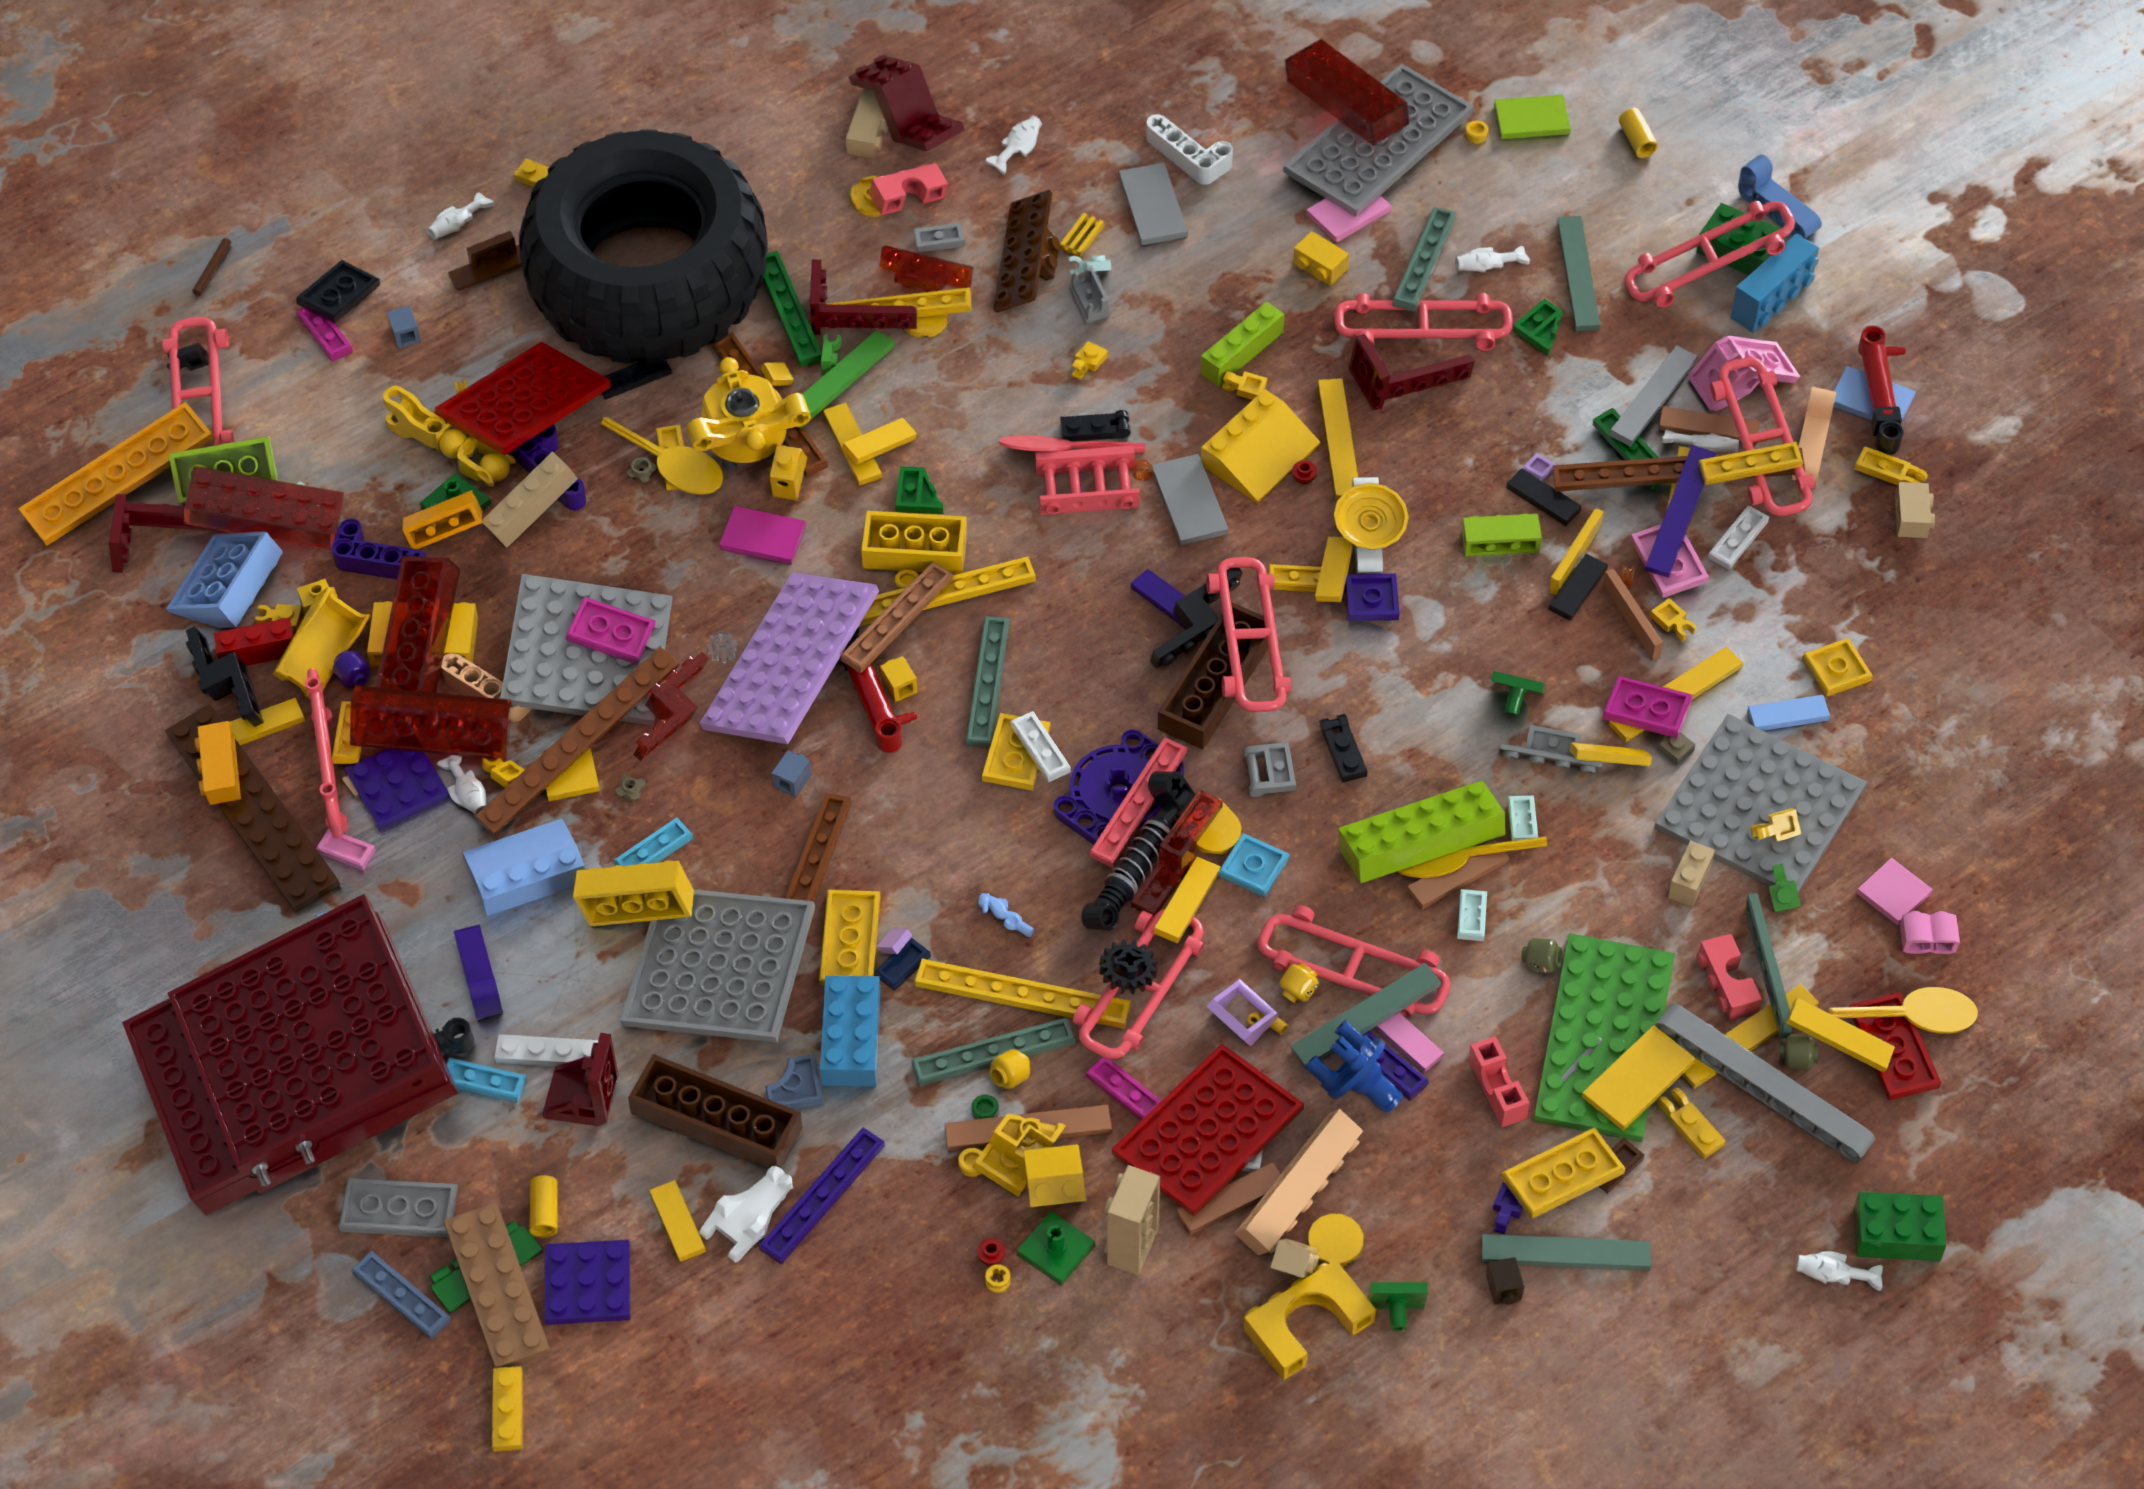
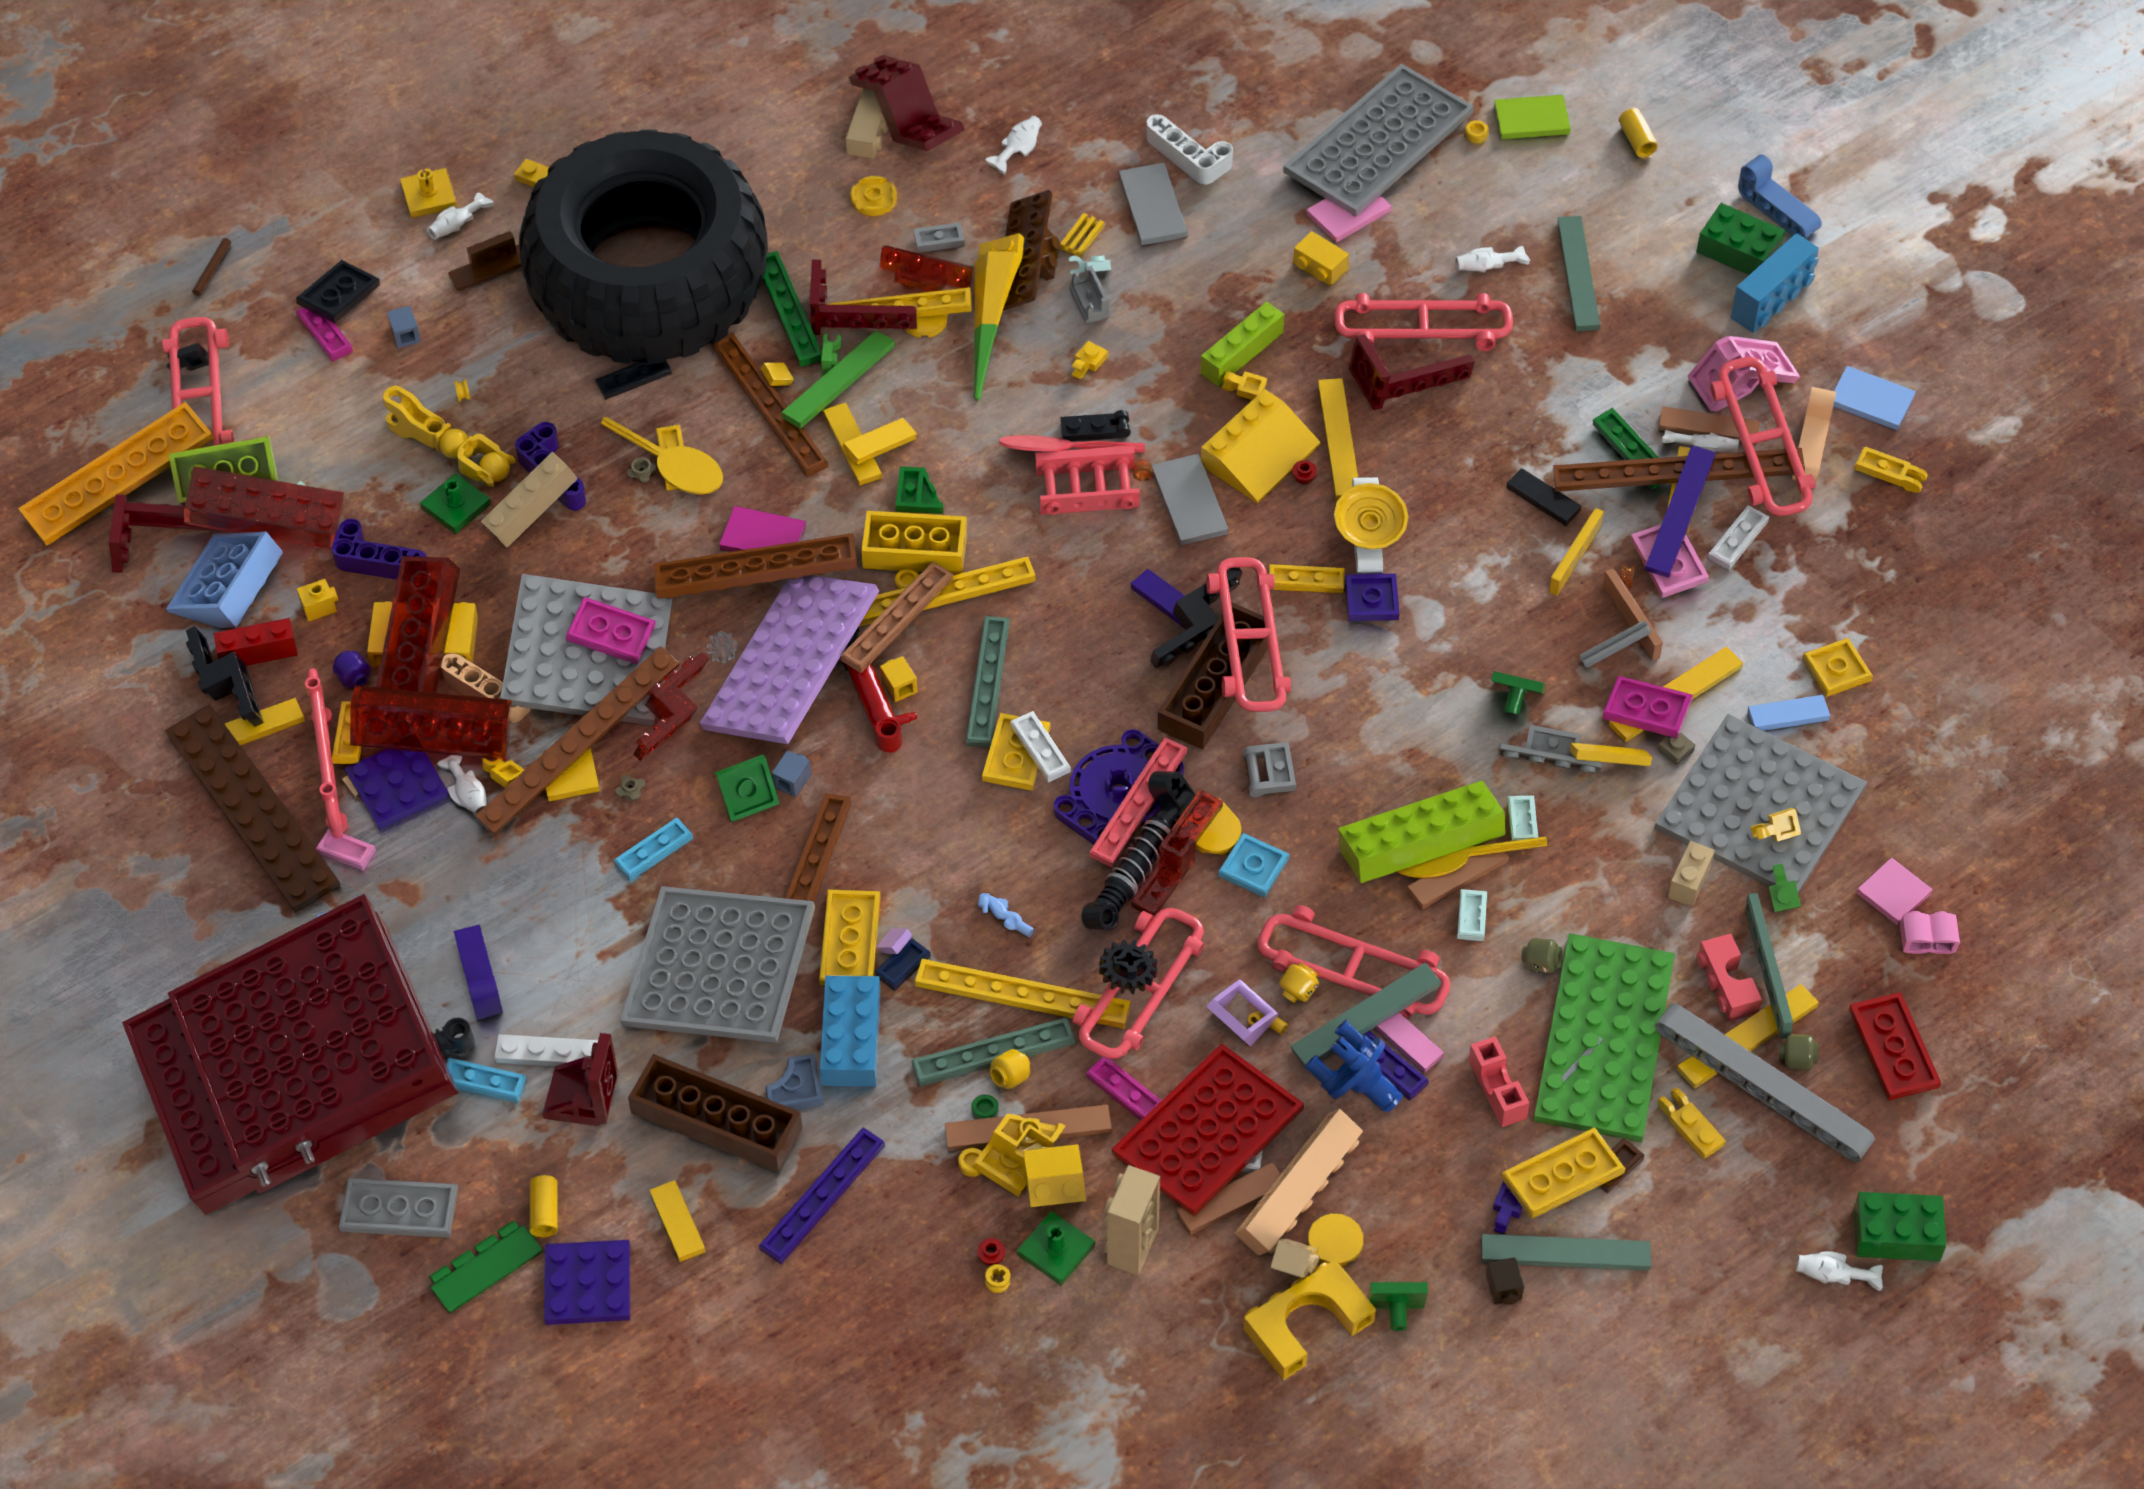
(218, 763): light orange brick -> none
(281, 612): yellow plate -> none
(322, 635): yellow piece -> none
(401, 1295): sand blue tile -> none
(428, 192): none -> yellow tile
(442, 520): light orange brick -> none
(496, 1286): medium nougat plate -> none
(507, 1409): yellow plate -> none
(522, 398): red plate -> none
(524, 866): light blue slope -> none
(633, 893): yellow brick -> none
(745, 417): yellow piece -> none
(747, 788): none -> green tile
(747, 1215): white animal -> none
(755, 566): none -> dark orange plate
(787, 467): yellow torso -> none
(924, 181): coral arch -> none
(994, 275): none -> yellow plate
(1187, 900): yellow tile -> none
(1334, 570): yellow tile -> none
(1343, 748): black plate -> none
(1347, 91): clear red brick -> none
(1424, 259): sand green tile -> none
(1501, 535): lime brick -> none
(1539, 467): lavender tile -> none
(1540, 326): green wing -> none
(1578, 587): black tile -> none
(1615, 643): none -> light grey axle
(1638, 1077): yellow tile -> none
(1653, 396): light grey tile -> none
(1663, 294): coral bar -> none
(1671, 617): yellow plate -> none
(1750, 463): yellow tile -> none
(1840, 1034): yellow tile -> none
(1886, 416): red piece -> none
(1914, 510): tan brick -> none
(1927, 1008): yellow piece -> none

